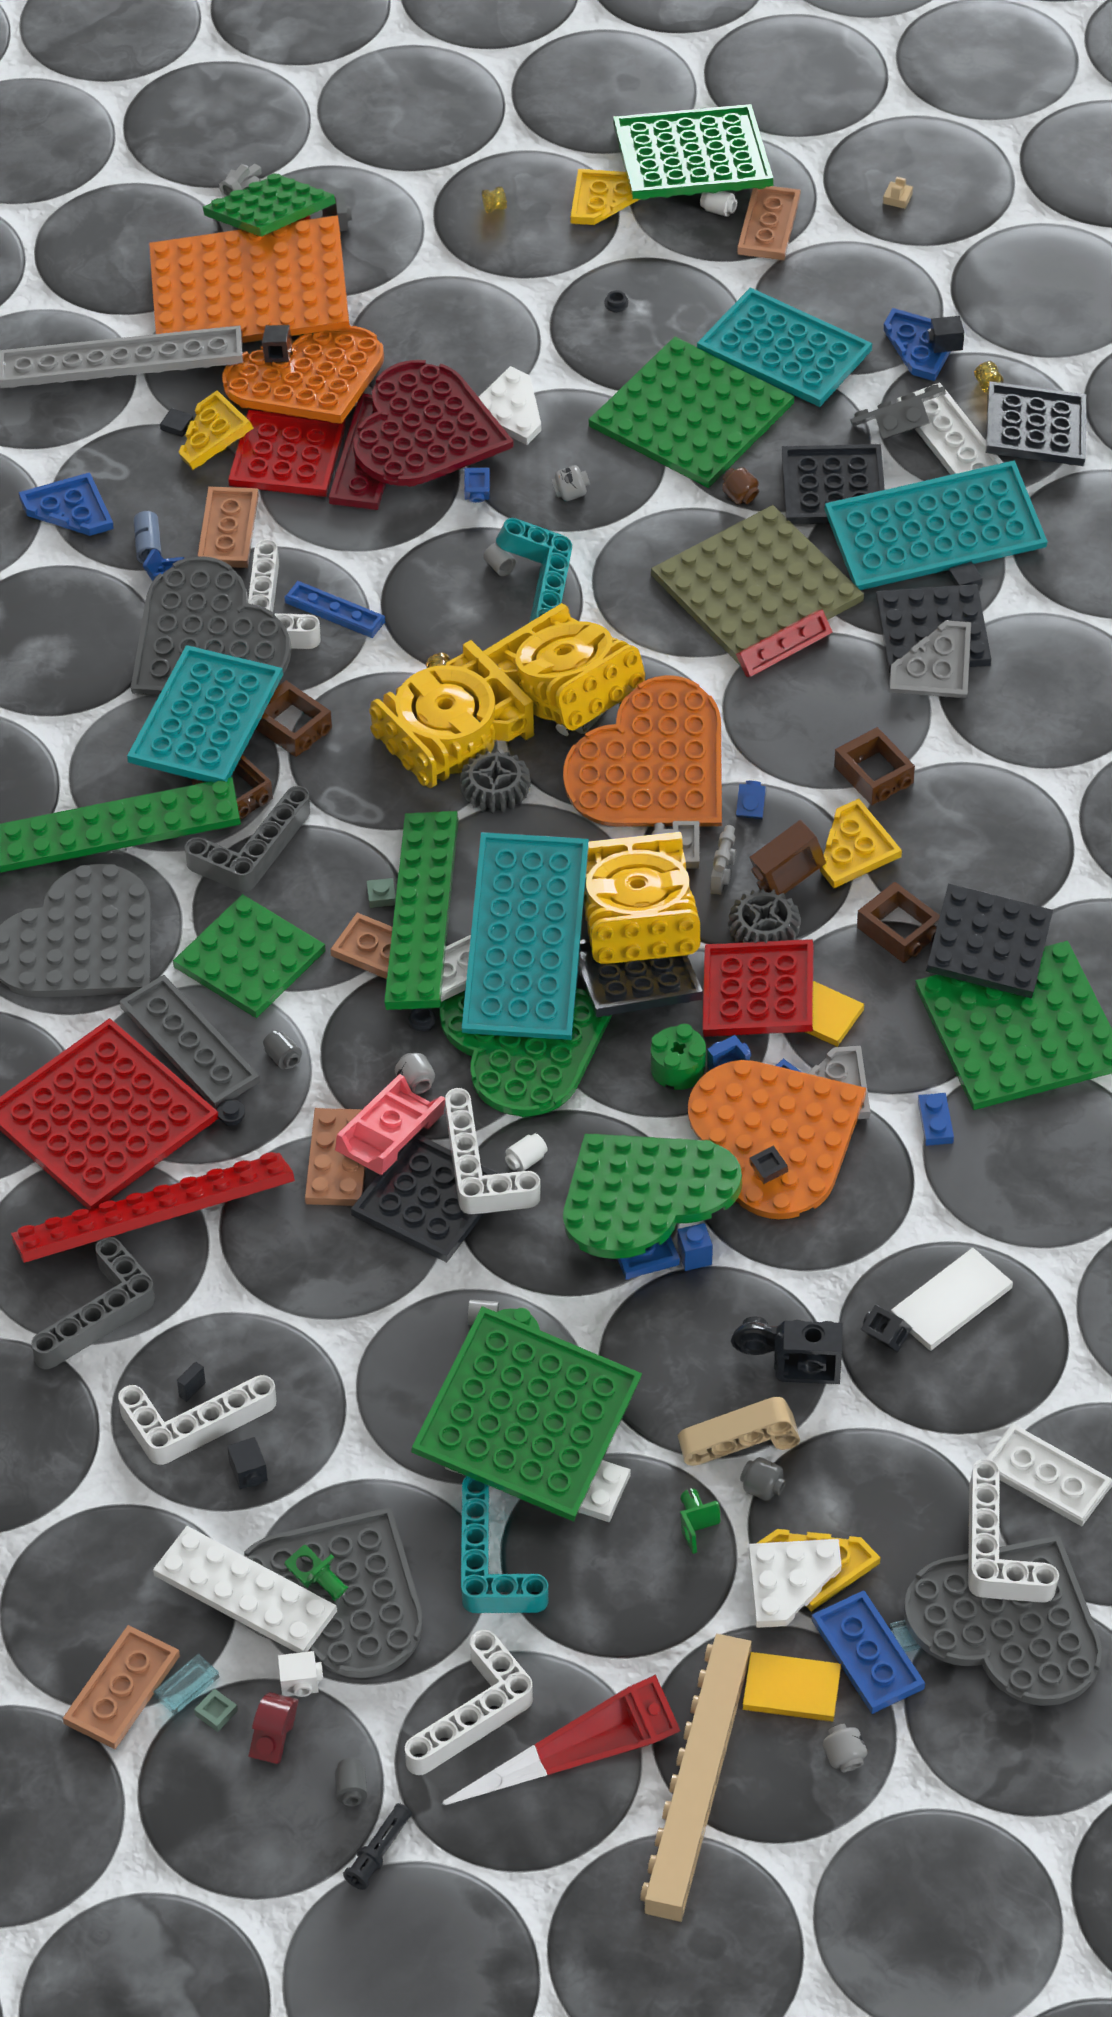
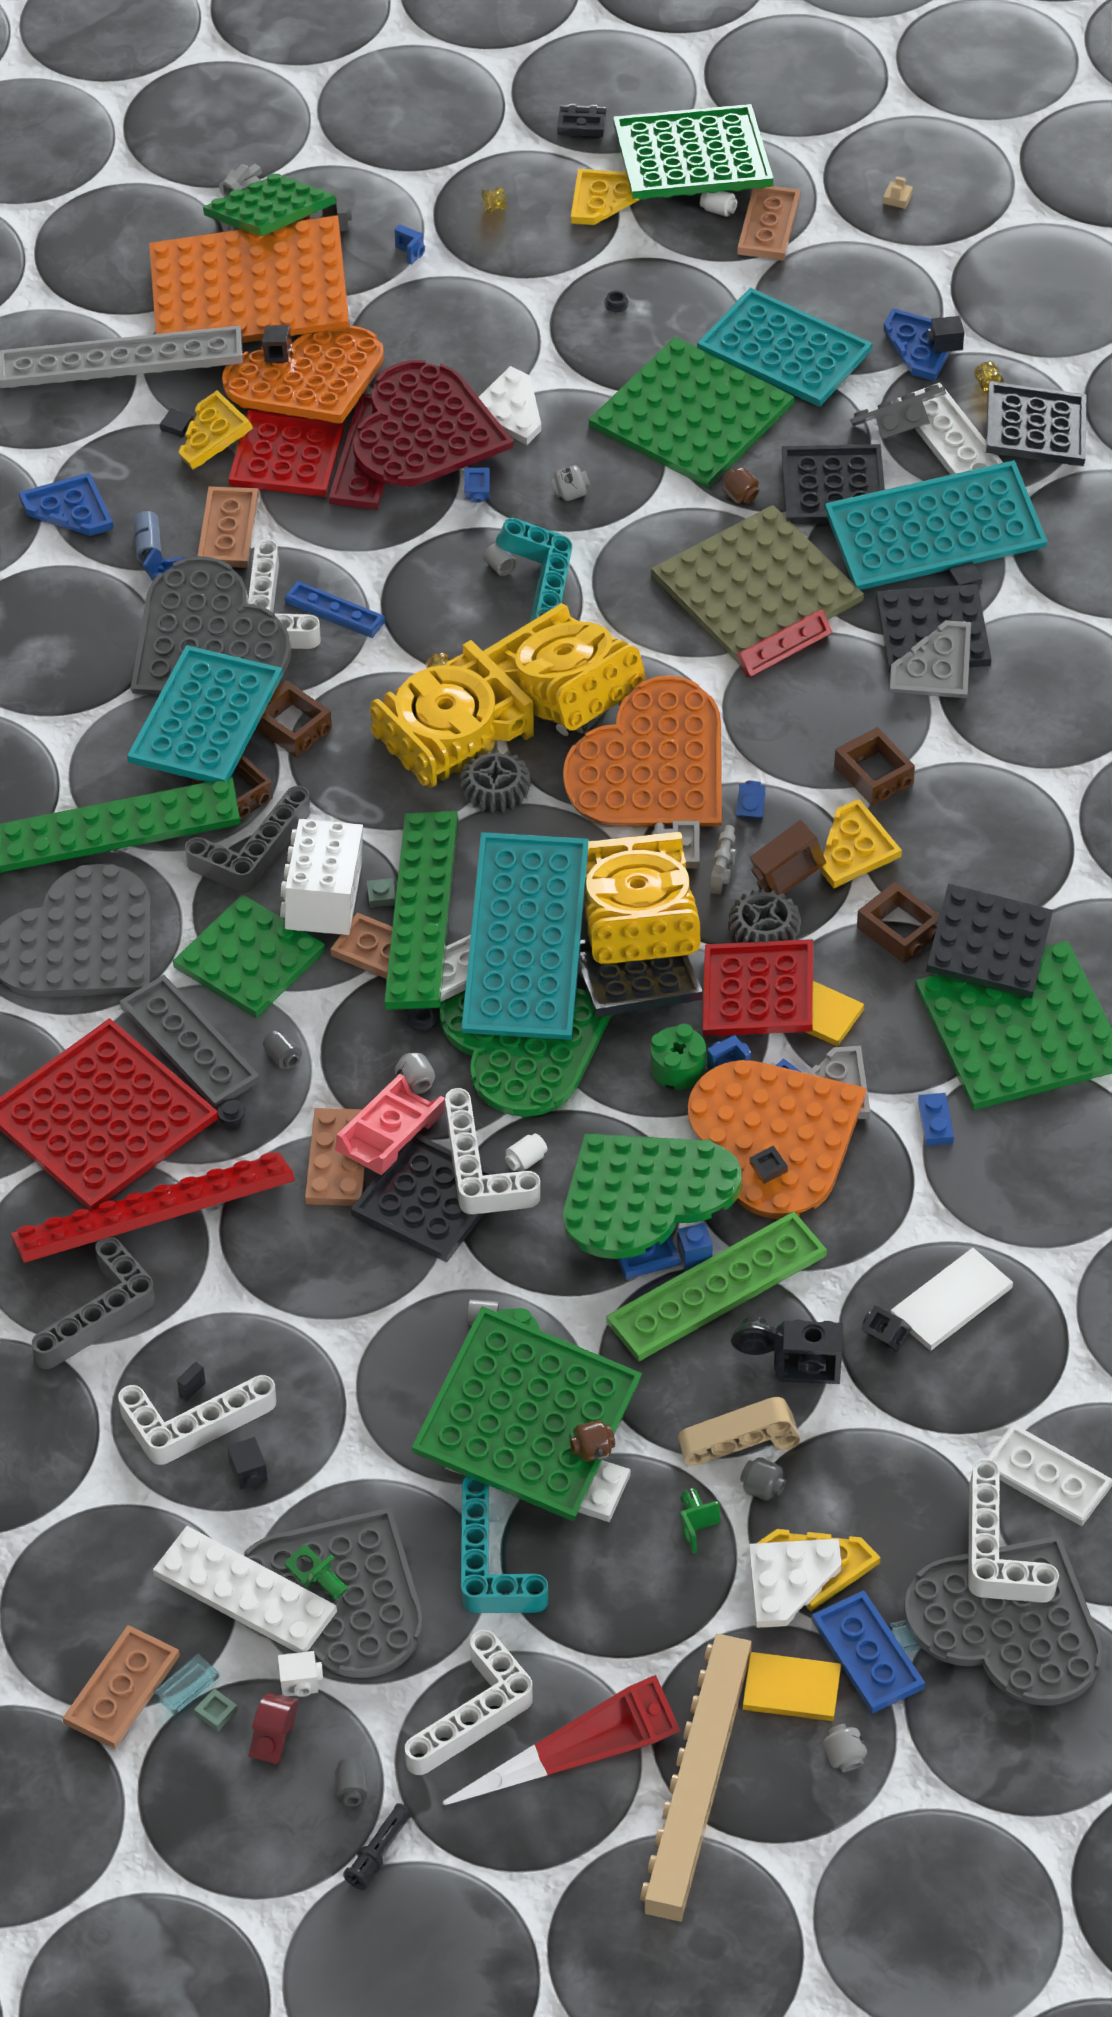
(322, 876): none -> white brick
(410, 242): none -> blue bracket
(581, 120): none -> black plate
(592, 1440): none -> reddish brown head
(716, 1286): none -> bright green plate

